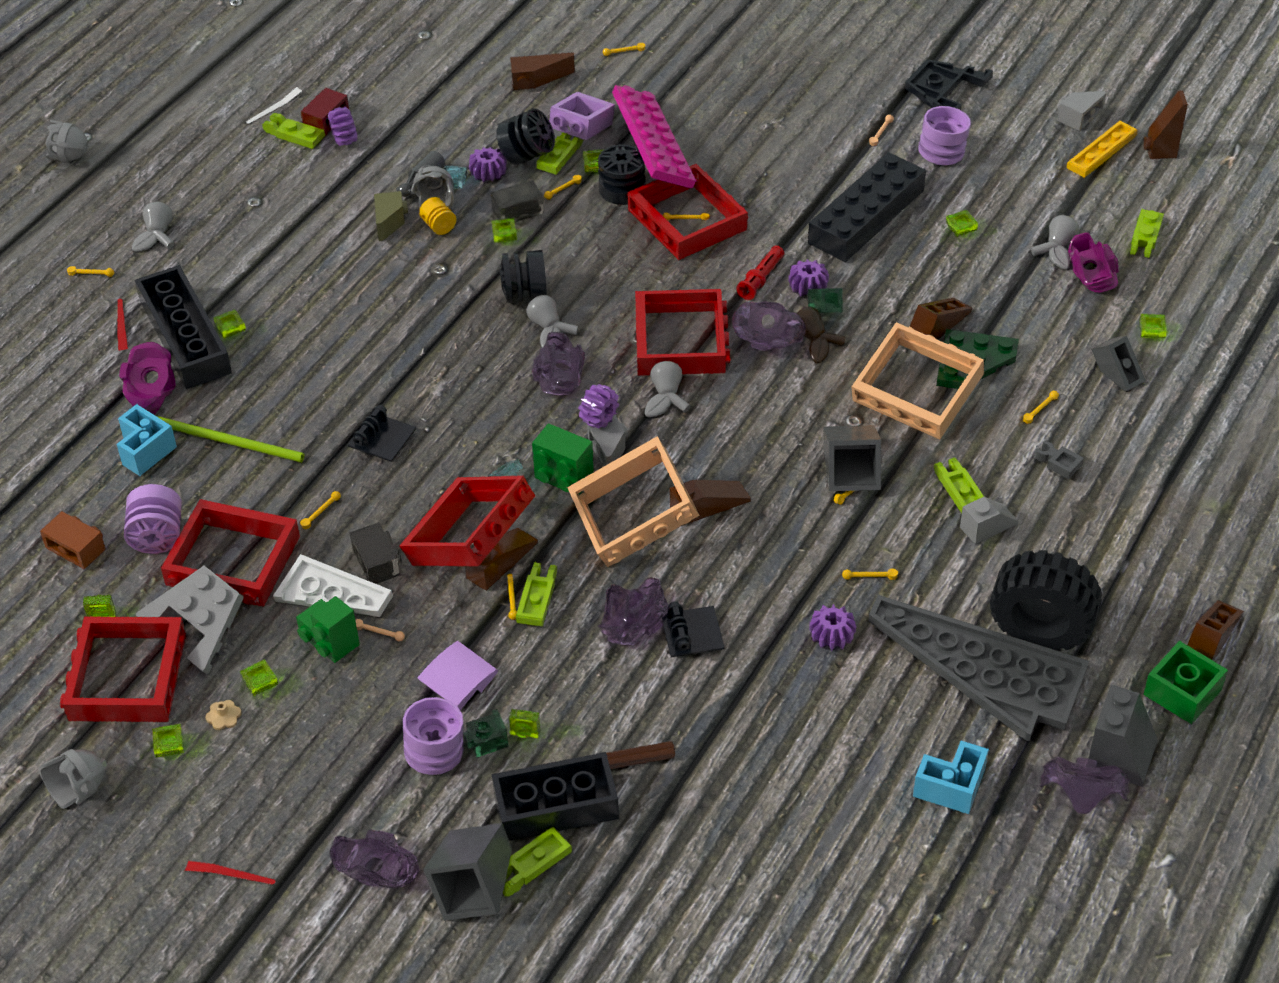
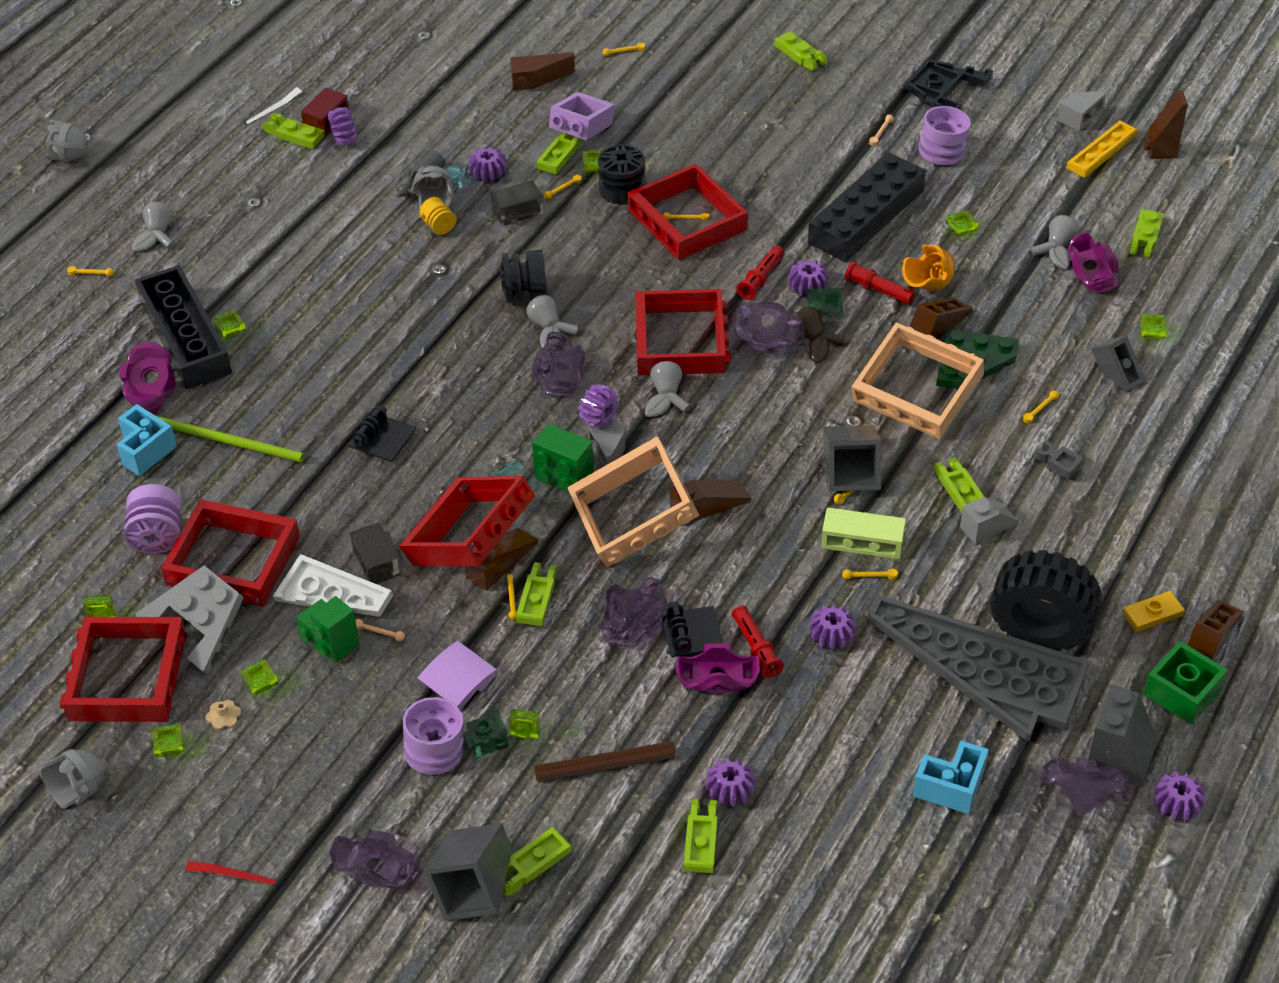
(73, 539): dark orange brick -> none
(122, 340): red sticker -> none
(306, 522): yellow hinge -> none
(389, 213): olive slope -> none
(504, 230): clear neon green plate -> none
(525, 136): black wheel -> none
(556, 796): black brick -> none
(653, 136): dark pink plate -> none
(701, 839): none -> lime hinge
(730, 782): none -> medium lavender gear
(739, 670): none -> magenta piece
(759, 646): none -> red pin
(800, 51): none -> lime hinge
(863, 533): none -> yellowish green brick
(870, 279): none -> red pin
(931, 271): none -> light orange helmet
(1153, 611): none -> yellow plate
(1179, 796): none -> medium lavender gear

